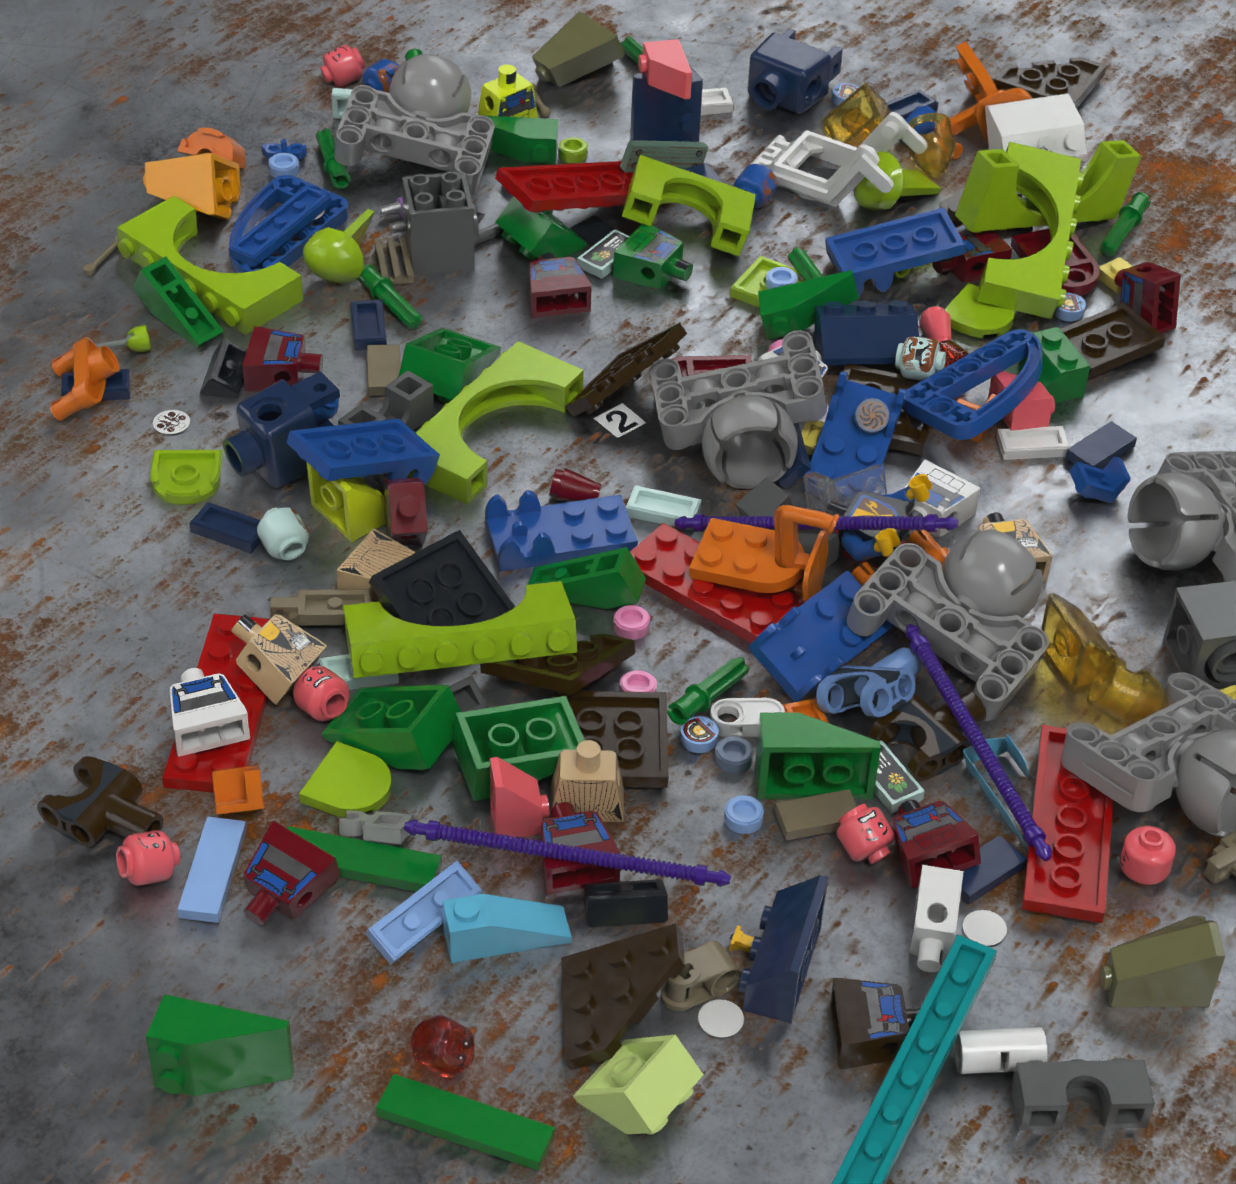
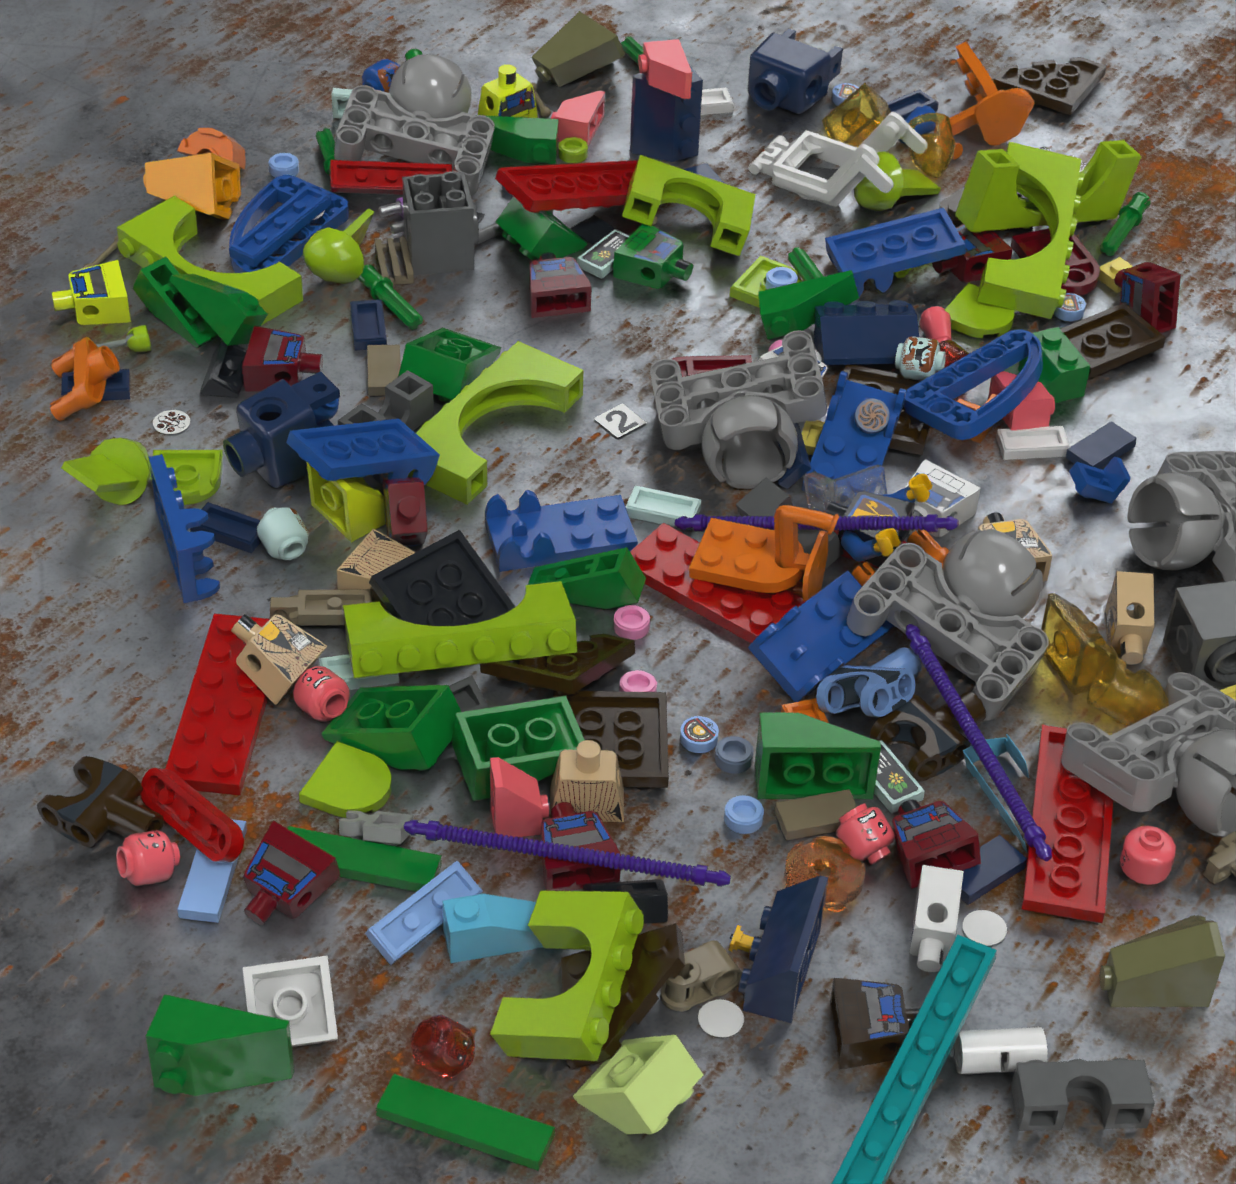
(95, 295): none -> neon yellow torso
(114, 470): none -> lime piece
(183, 546): none -> blue hinge
(192, 815): none -> red plate
(206, 713): white torso -> none
(225, 308): none -> green slope
(237, 789): orange panel -> none
(295, 993): none -> white slope
(298, 150): blue piece -> none
(342, 66): coral head -> none
(377, 177): none -> red tile
(572, 486): dark red cone -> none
(579, 1019): none -> lime arch
(580, 116): none -> coral slope
(626, 369): dark brown plate -> none
(674, 153): sand green tile -> none
(699, 696): green axle -> none
(747, 712): white piece -> none
(760, 181): blue head -> none
(830, 853): none -> clear orange plate
(1037, 123): white slope -> none
(1130, 629): none -> tan torso

